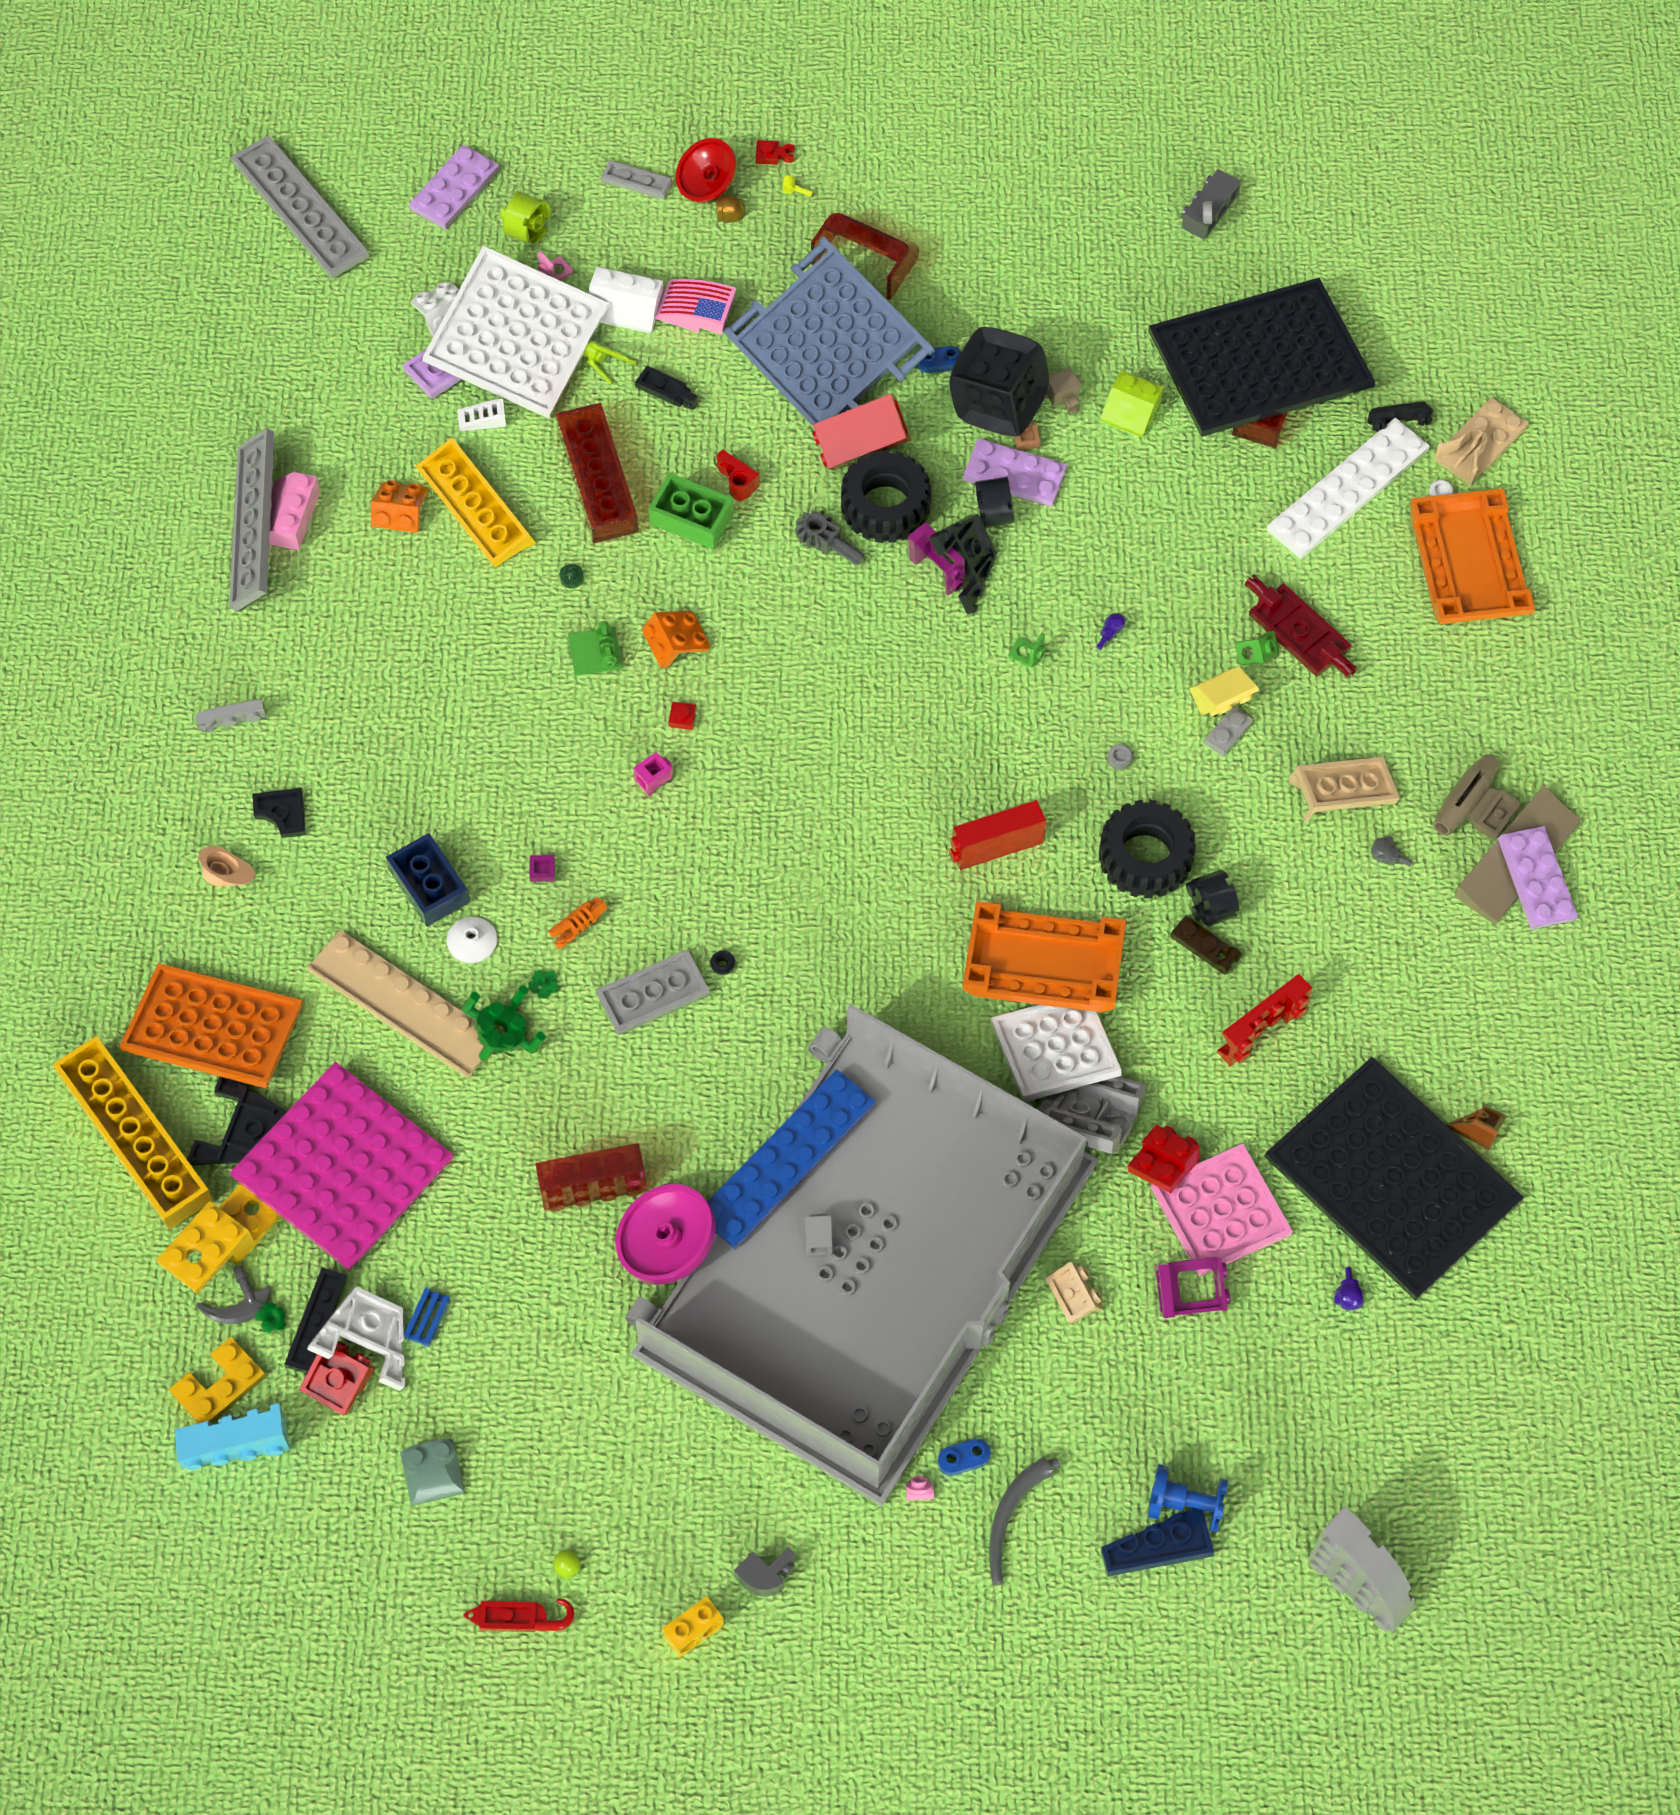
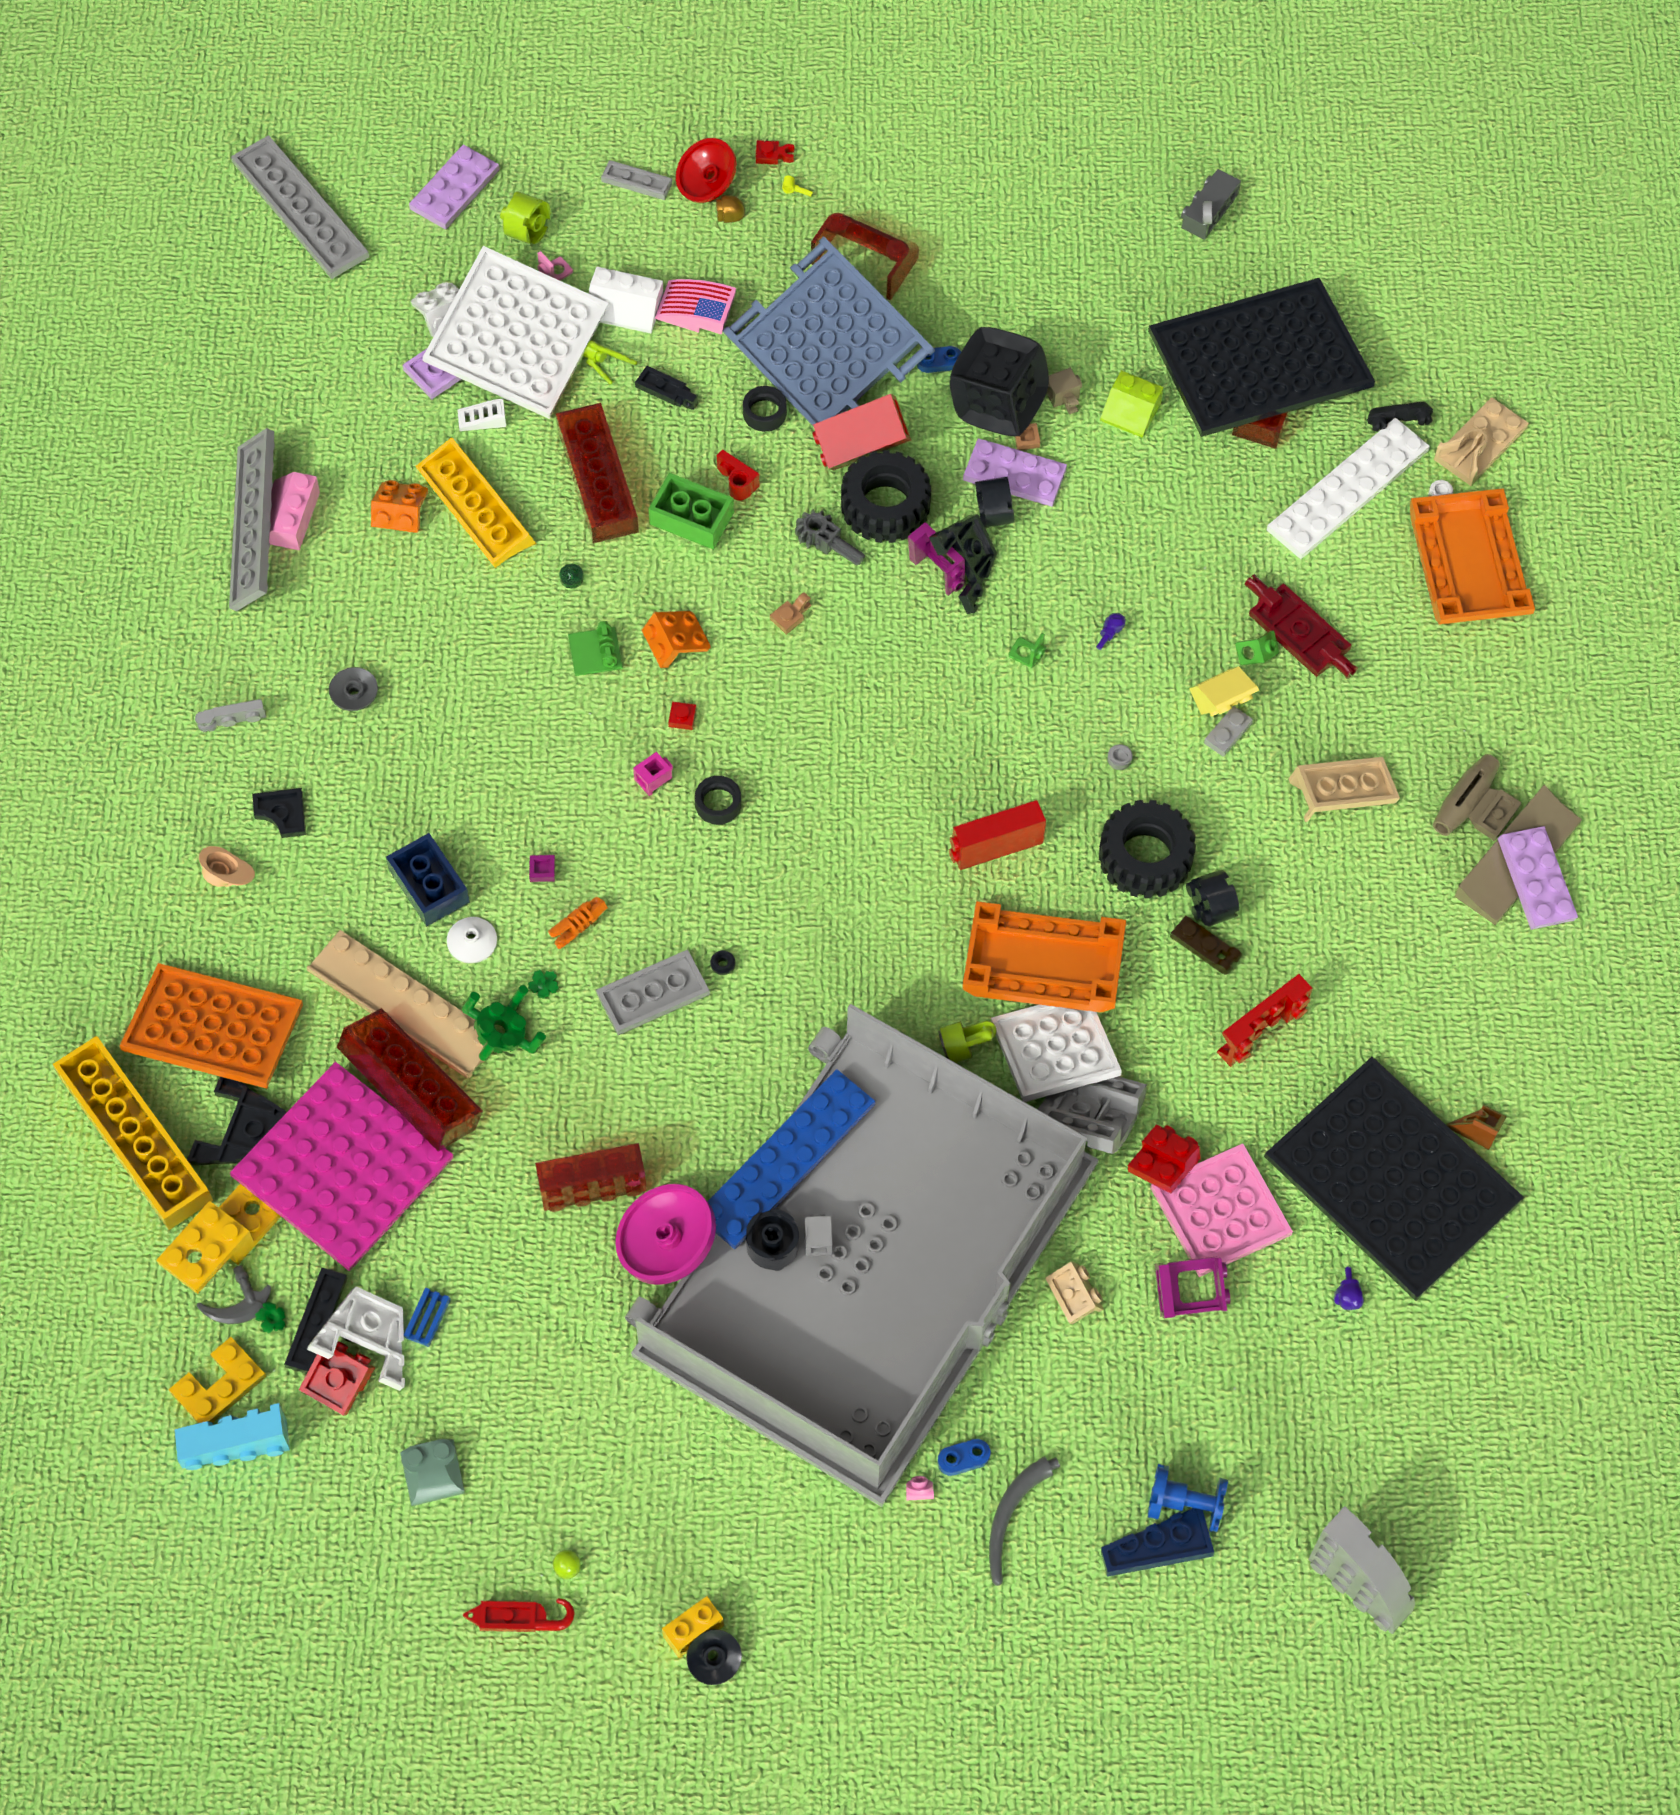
(353, 680): none -> dark grey dish
(409, 1079): none -> clear red brick
(716, 816): none -> black tyre
(719, 1668): none -> black dish
(764, 1579): dark grey brick -> none
(766, 1227): none -> black brick
(767, 423): none -> black tyre
(789, 615): none -> medium nougat plate
(958, 1039): none -> lime piece
(1385, 851): dark grey piece -> none

